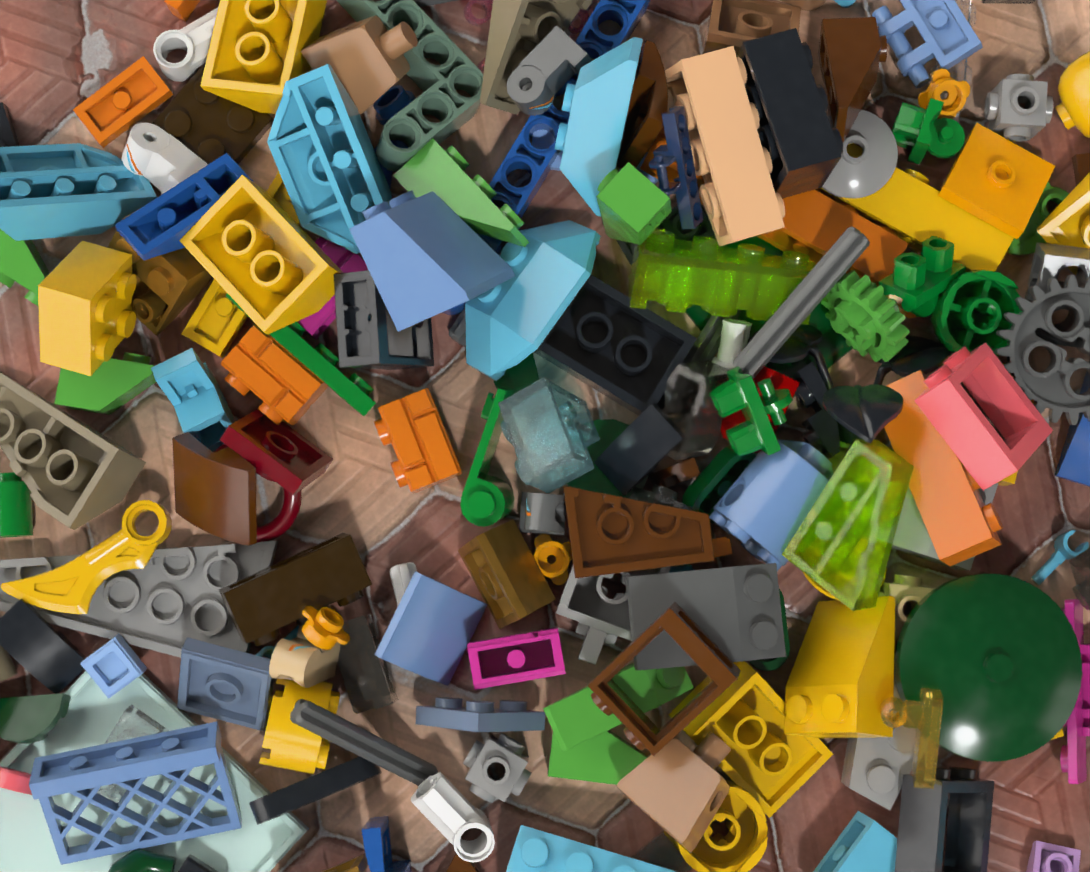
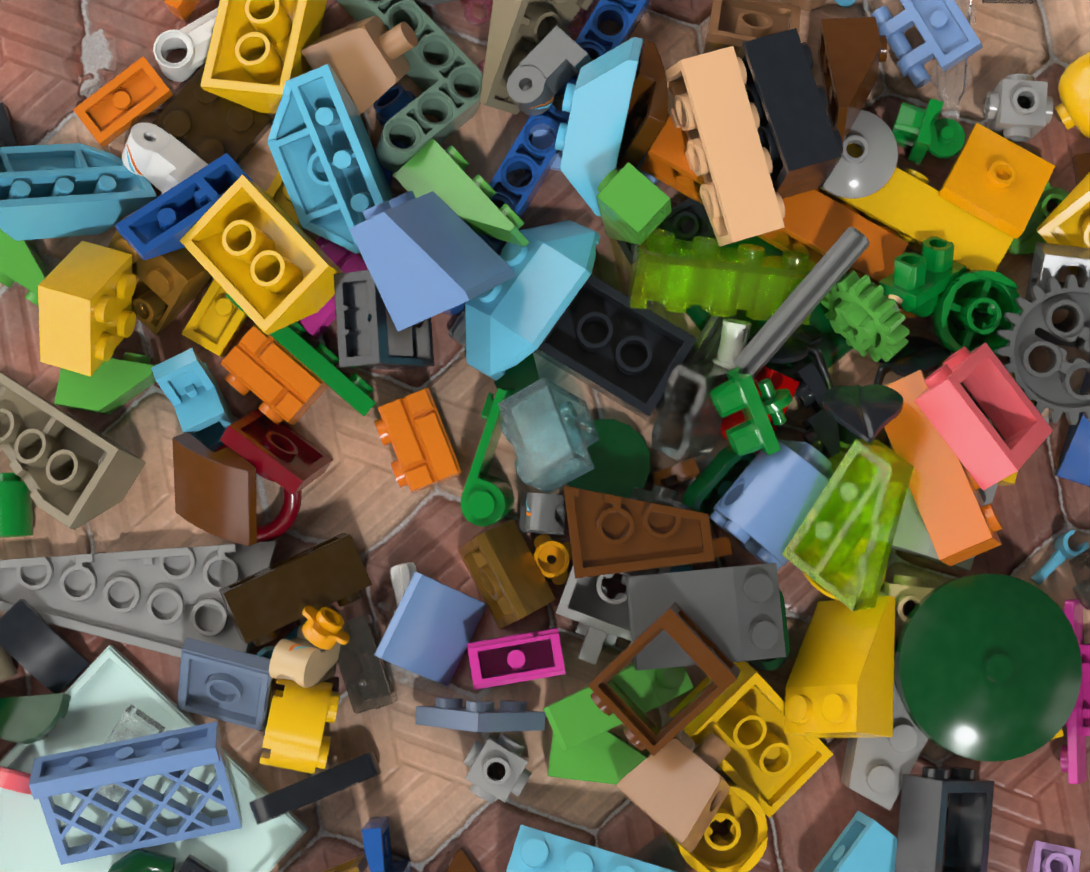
(74, 583): yellow piece -> none
(113, 665): light blue tile -> none
(361, 742): dark grey axle -> none
(453, 816): white piece -> none
(639, 448): black slope -> none
(678, 150): dark blue piece -> none
(926, 718): clear yellow piece -> none
(956, 91): light orange plate -> none

